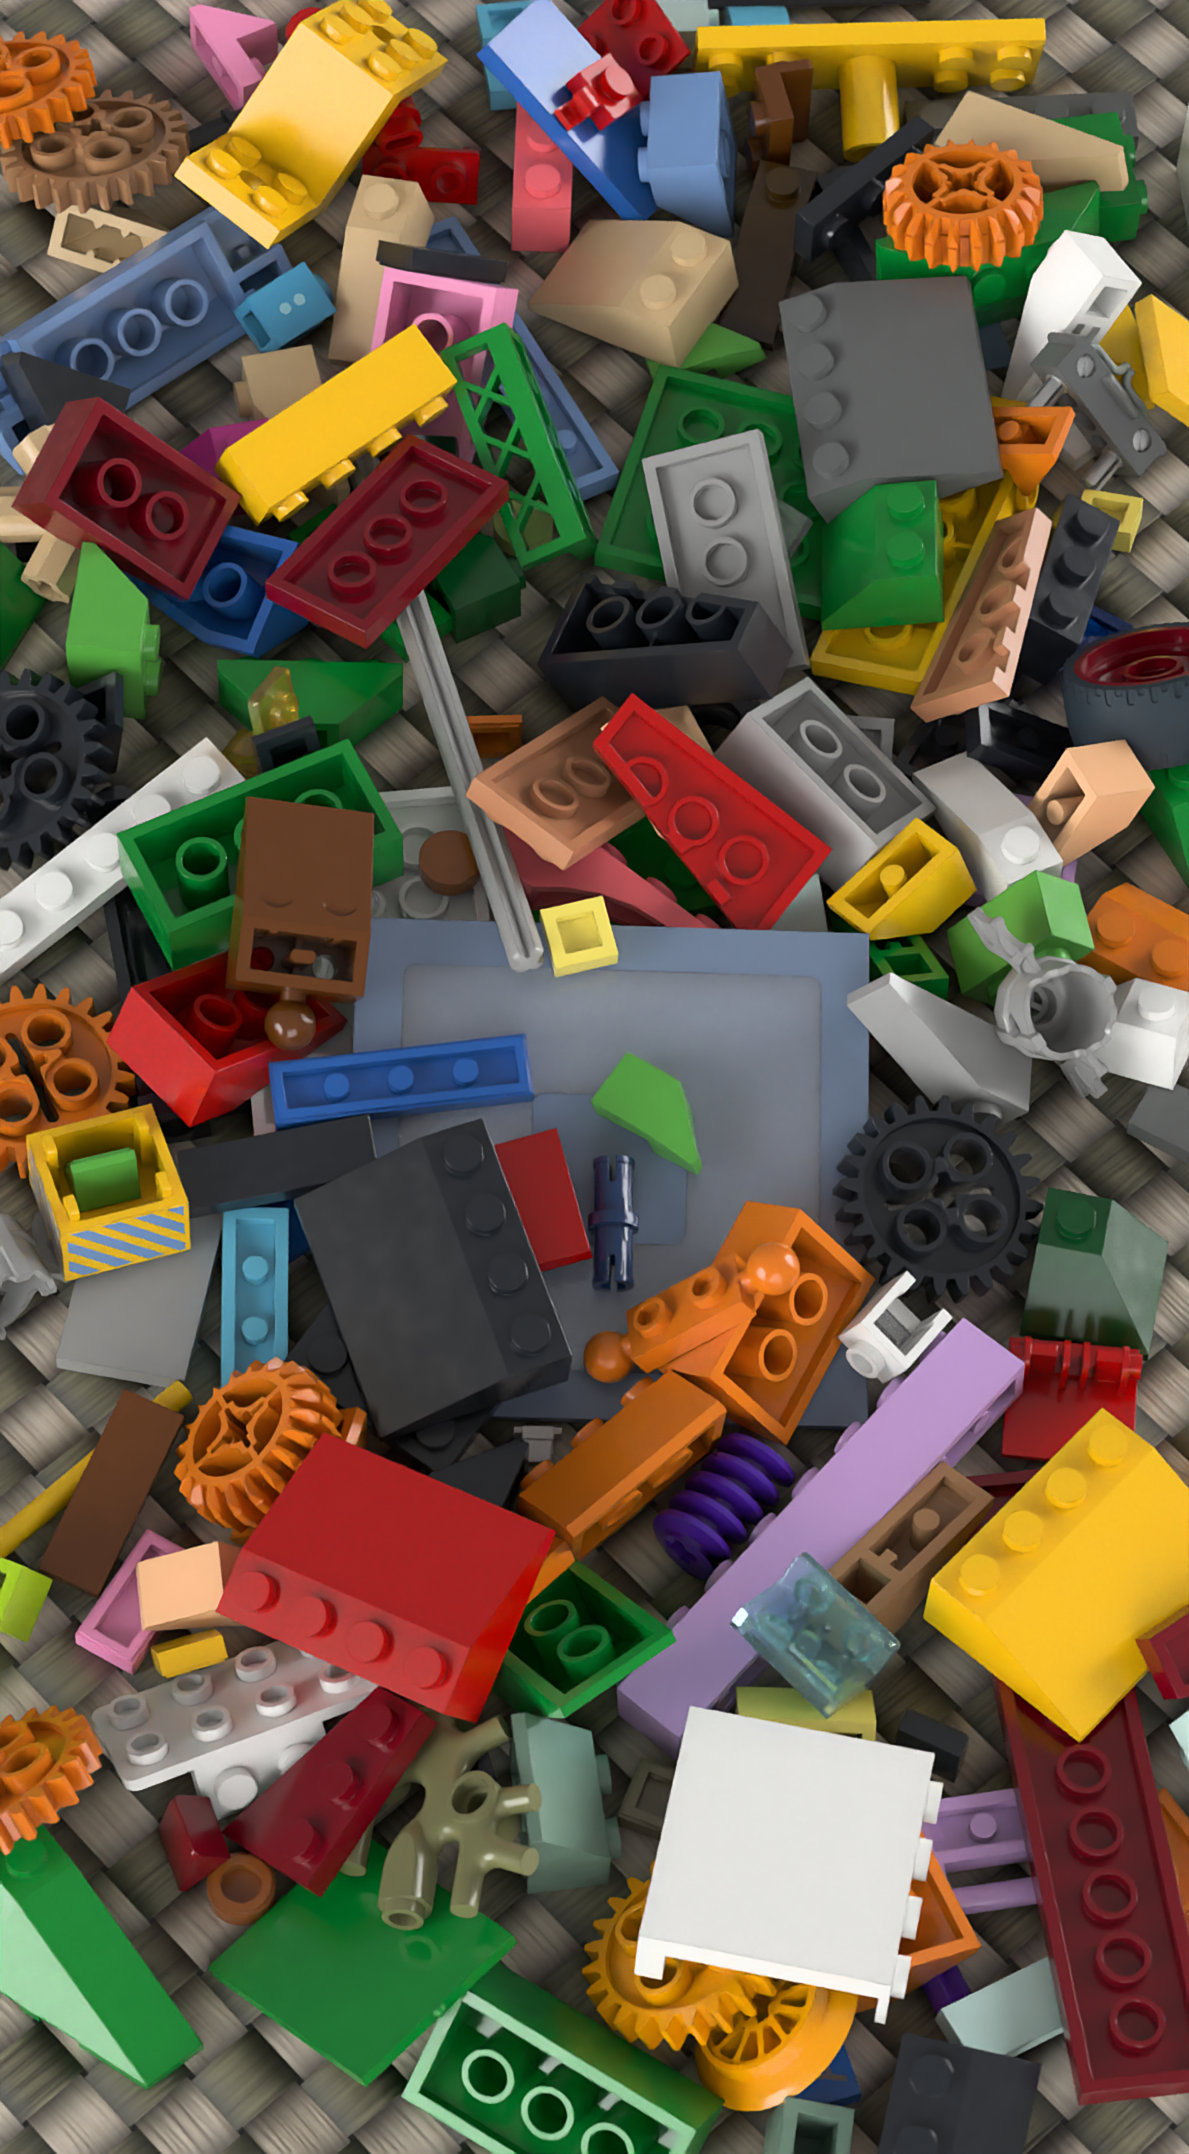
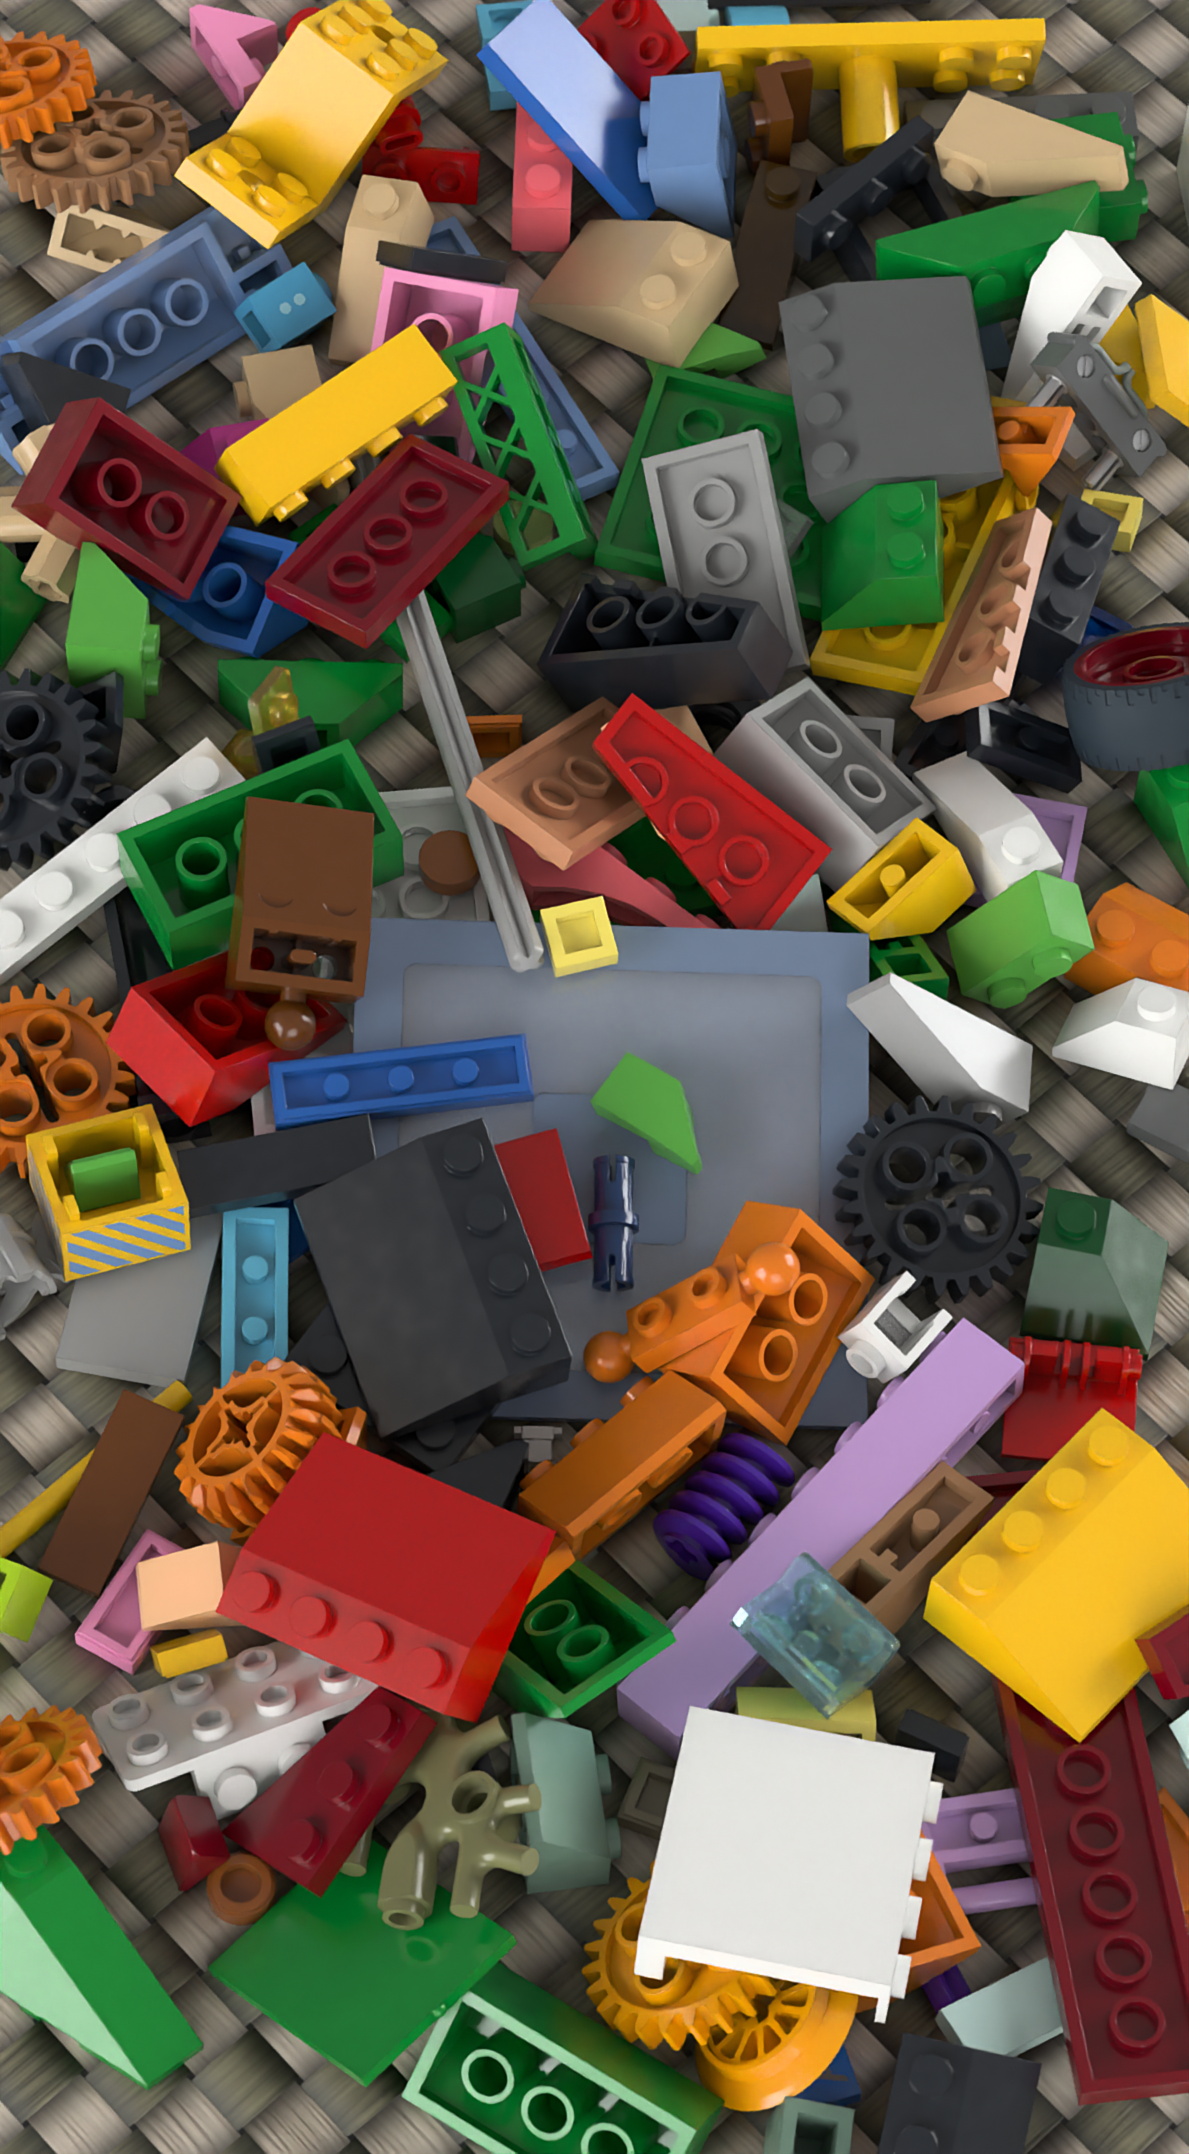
(601, 93): red plate -> none
(963, 205): orange gear -> none
(1068, 1003): light grey helmet -> none
(1090, 797): light nougat slope -> none

